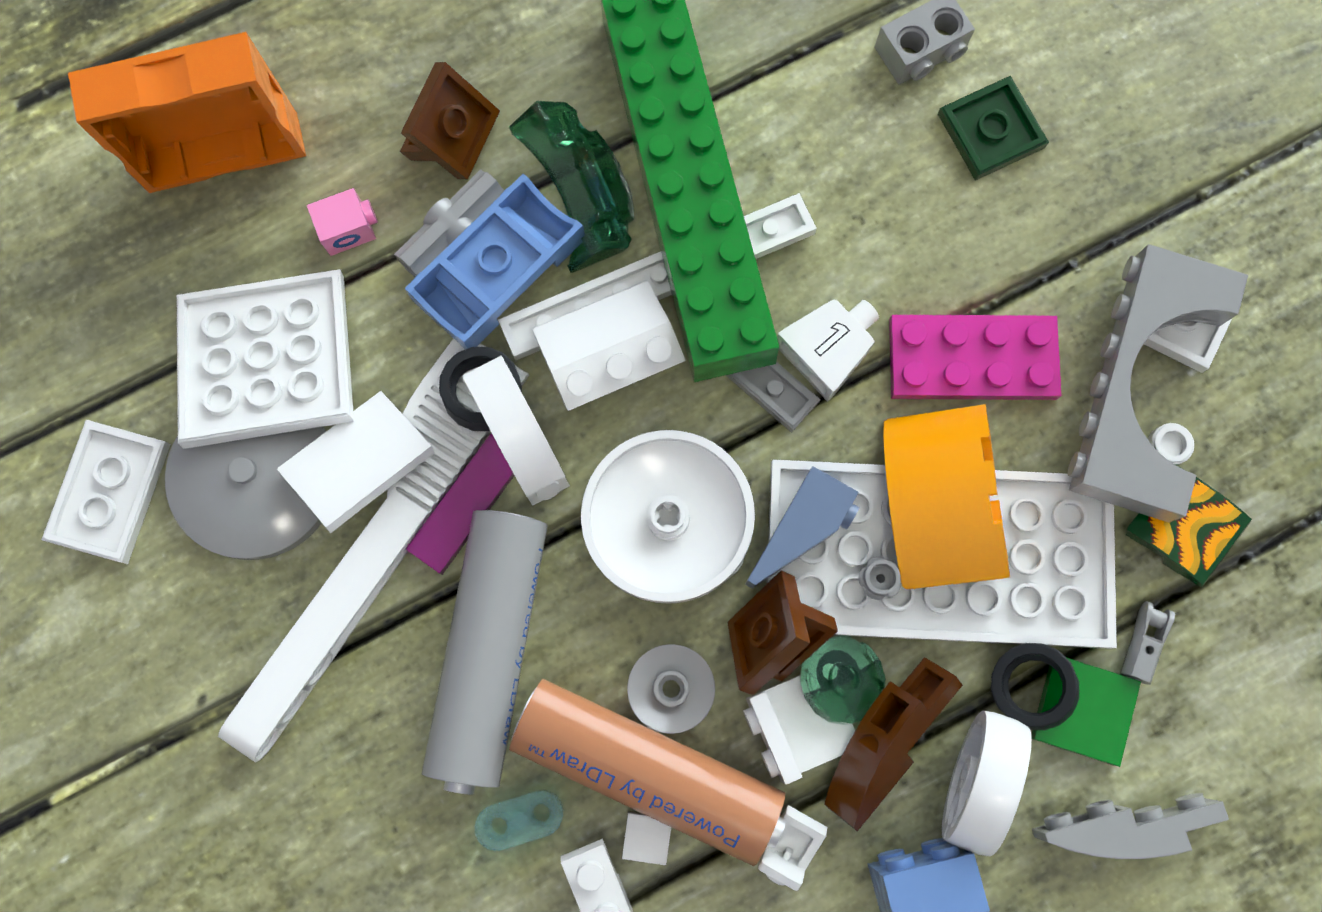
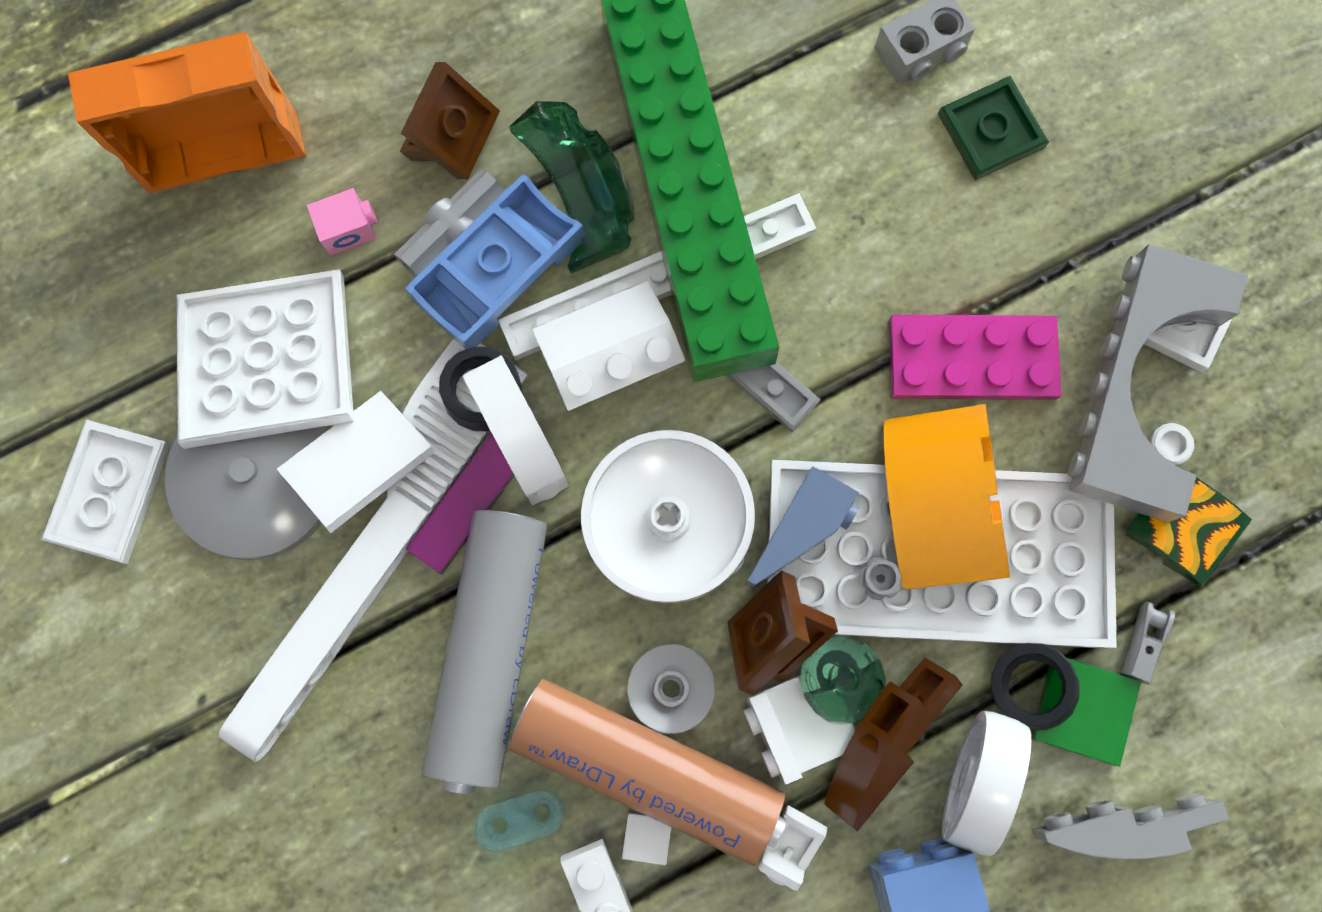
(829, 344): white torso -> none

